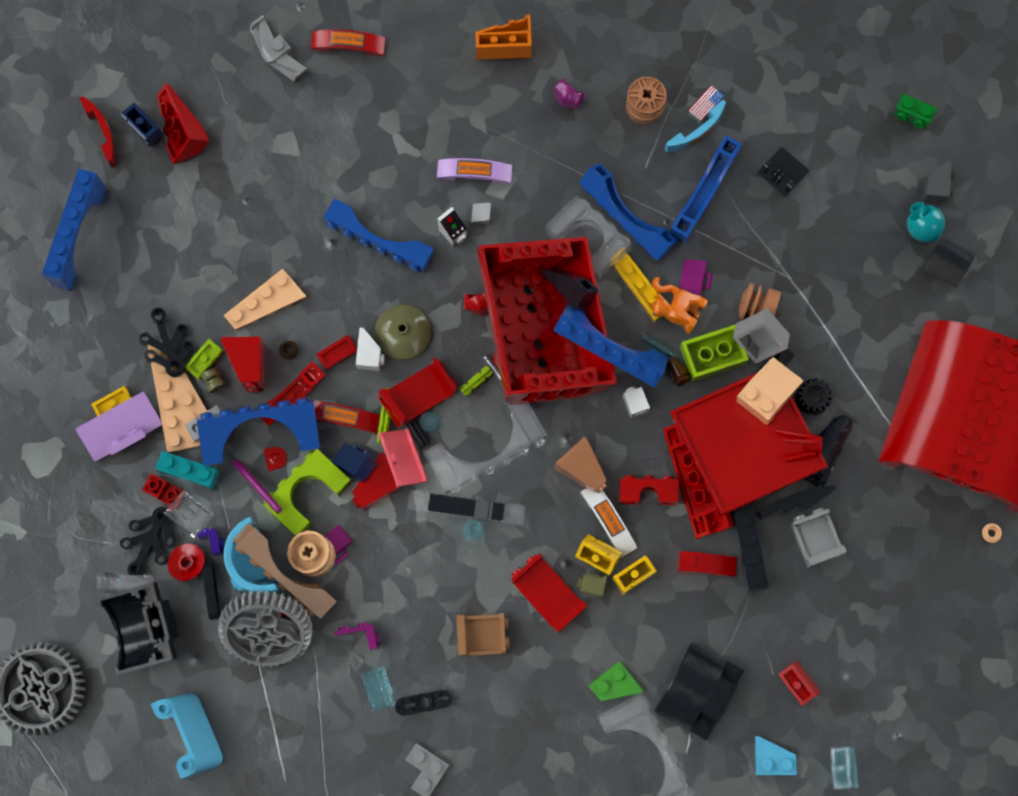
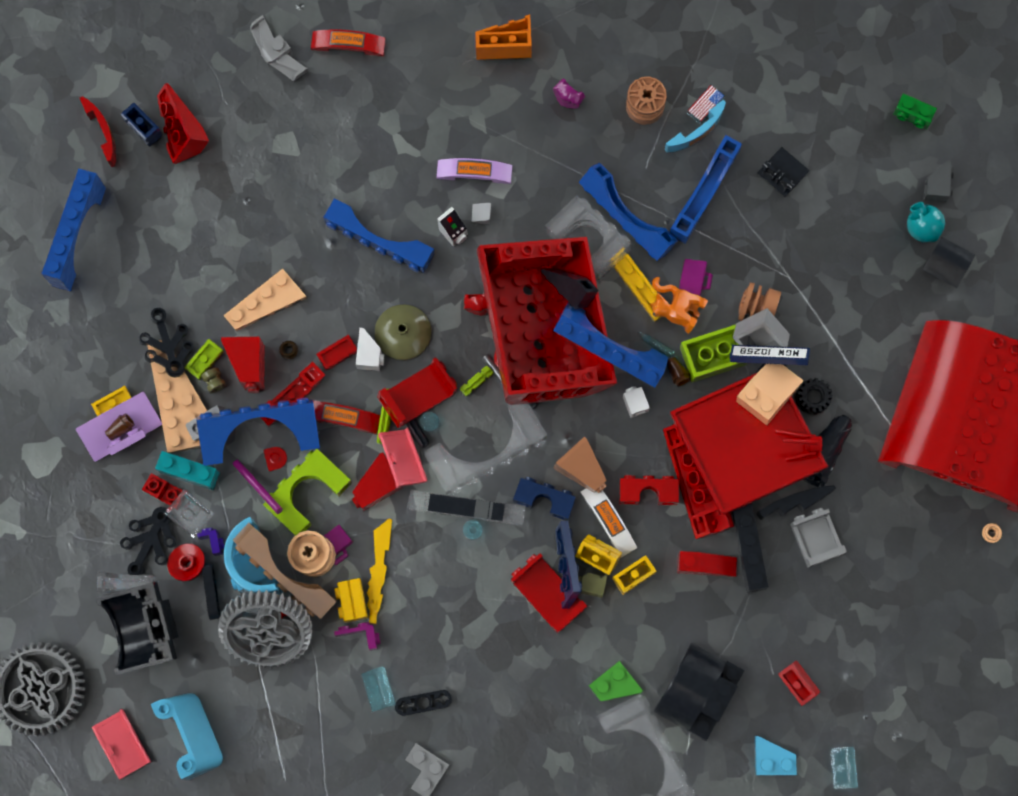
(120, 426): none -> reddish brown cone
(120, 739): none -> coral door
(352, 600): none -> yellow brick
(354, 462): dark blue brick -> none
(378, 571): none -> yellow sword
(482, 635): medium nougat panel -> none
(529, 491): none -> dark blue arch
(570, 583): none -> dark blue wing
(770, 355): none -> tile

